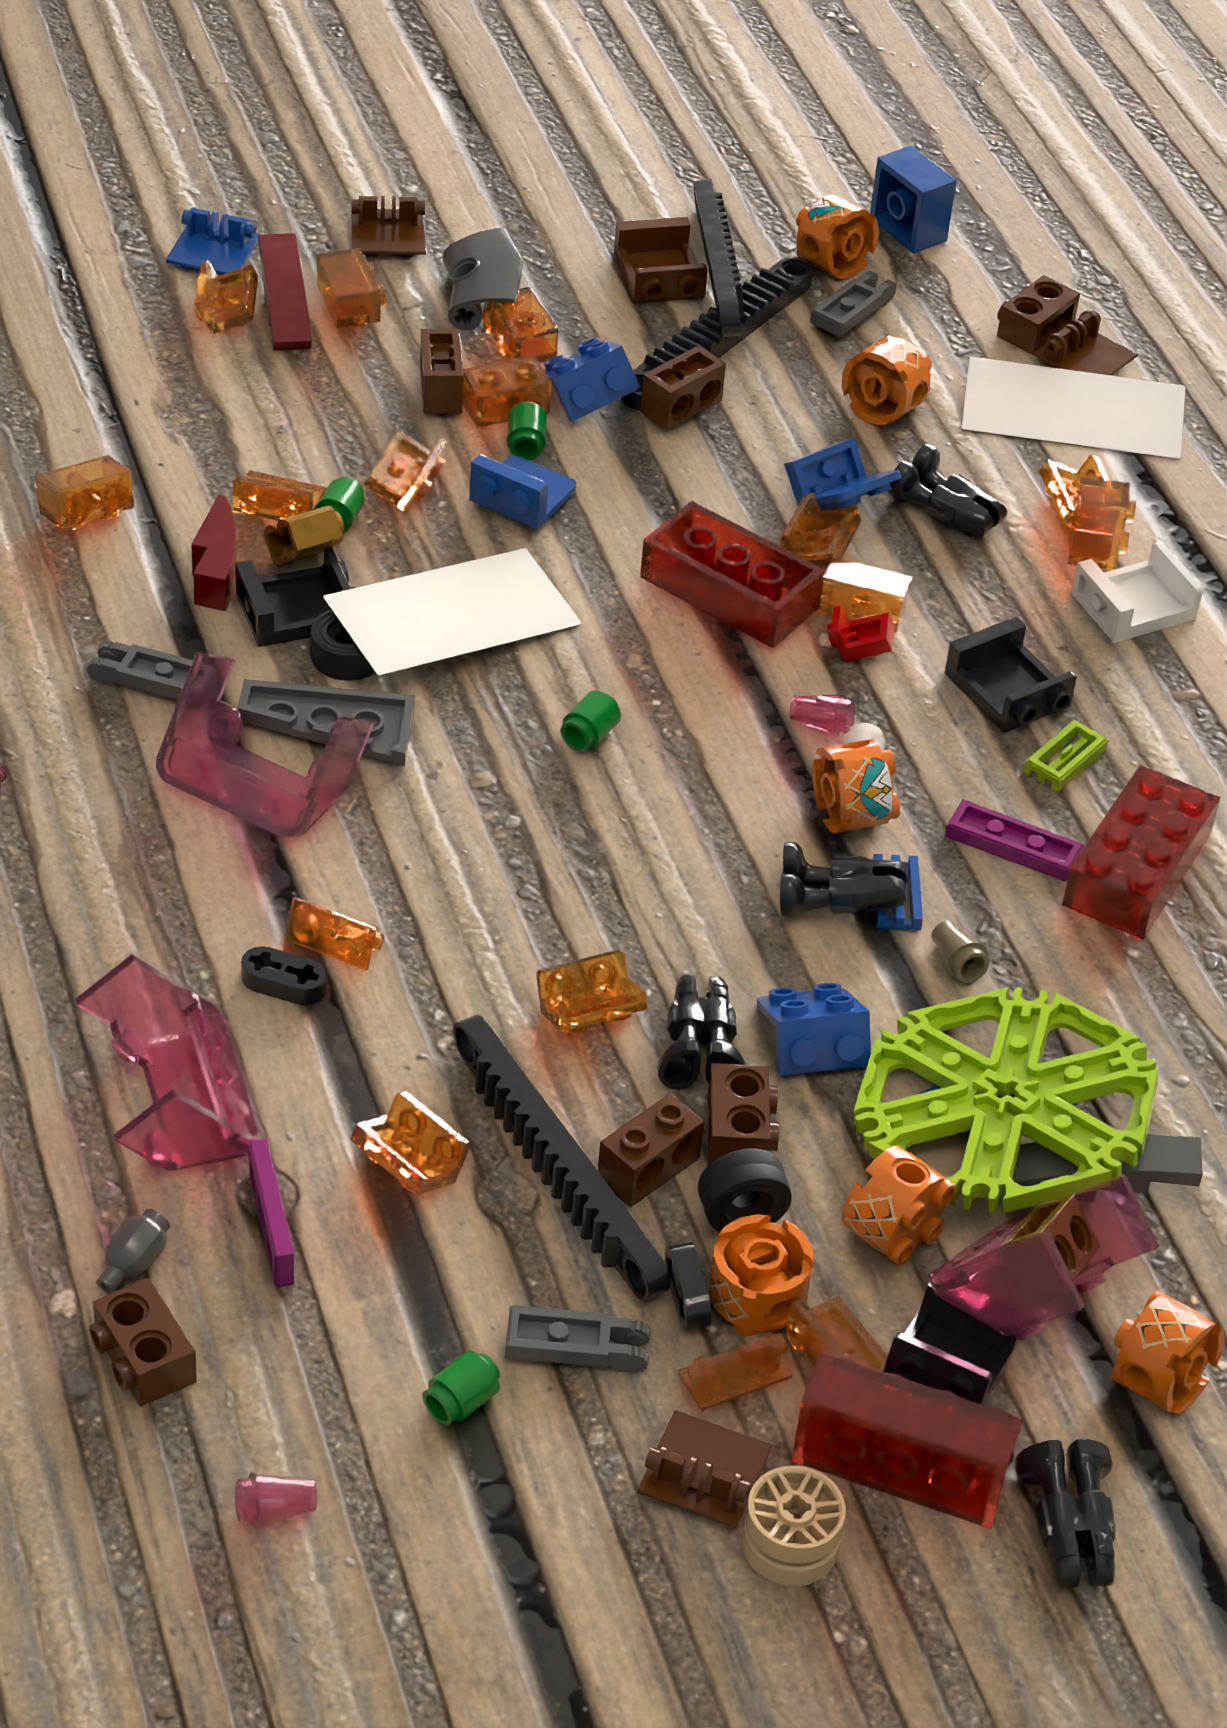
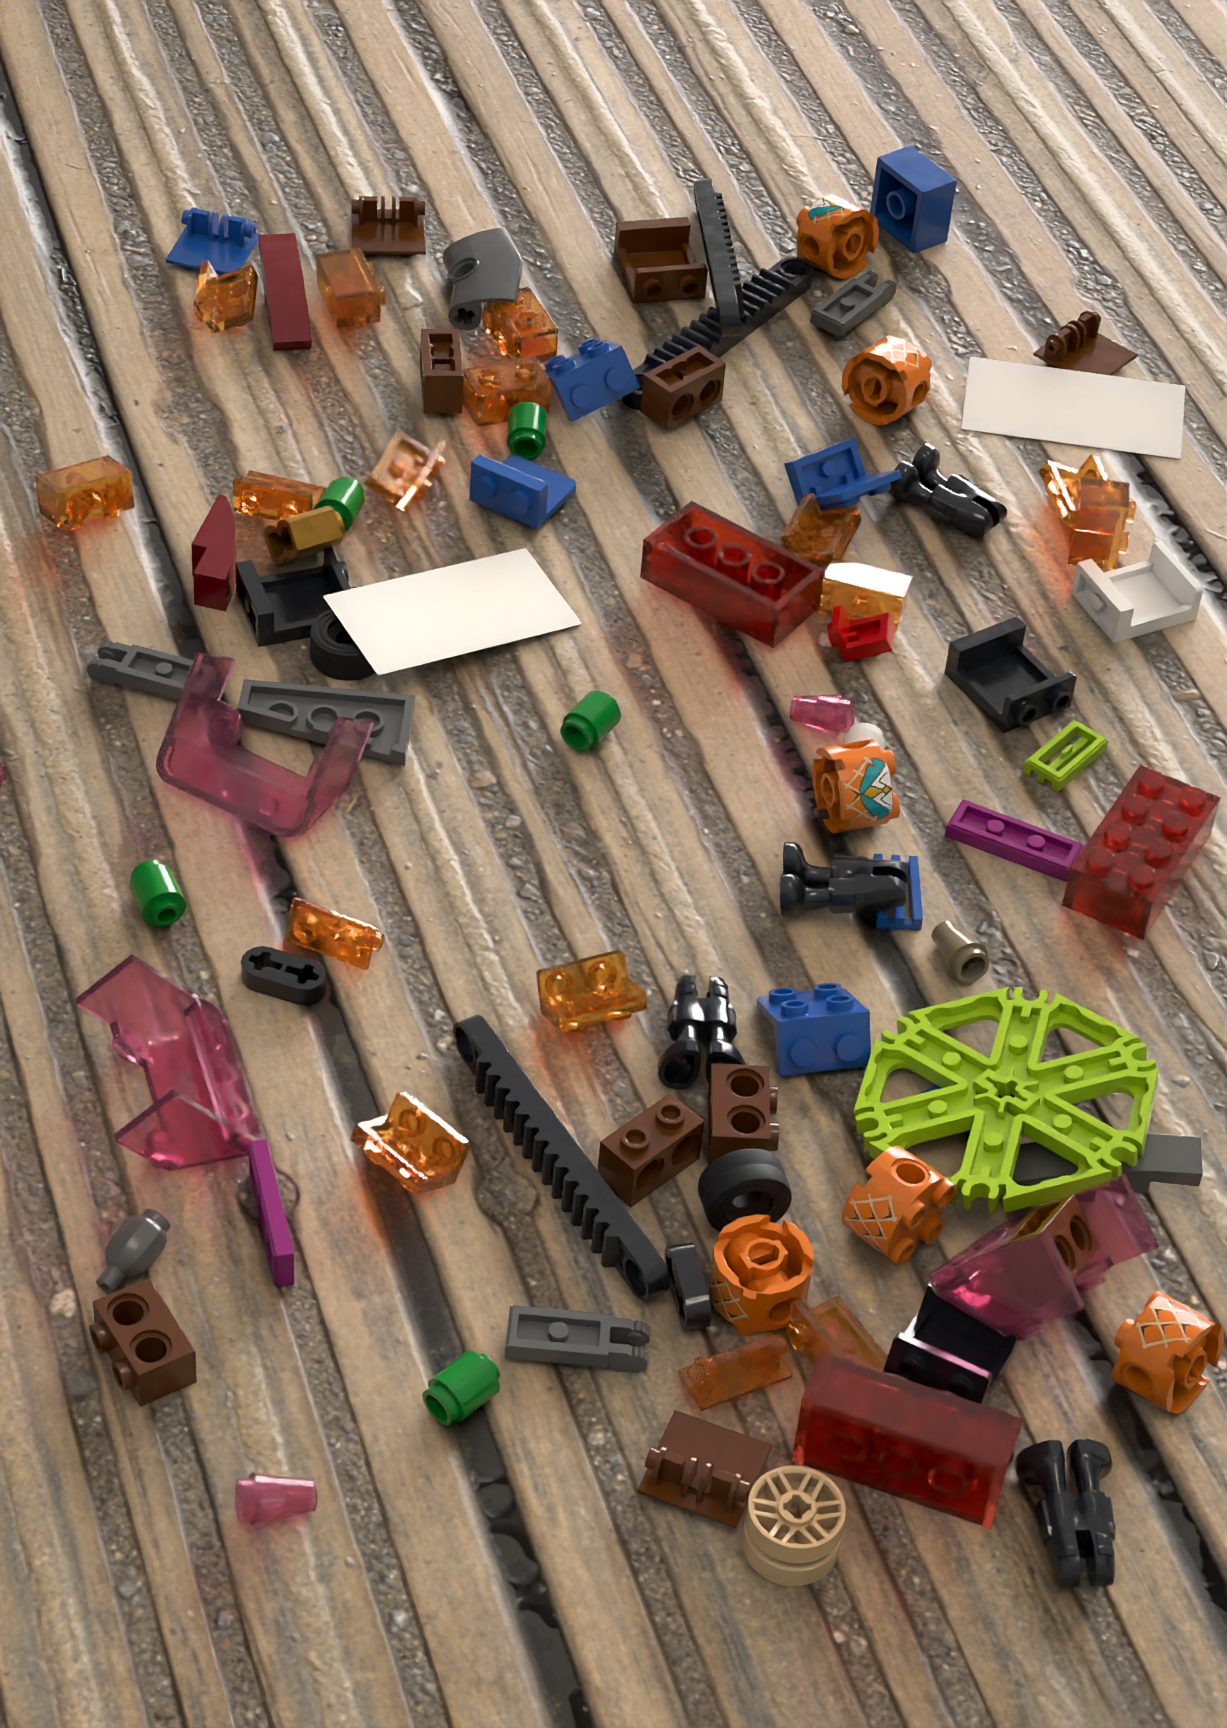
(156, 893): none -> green brick
(1037, 313): reddish brown brick -> none

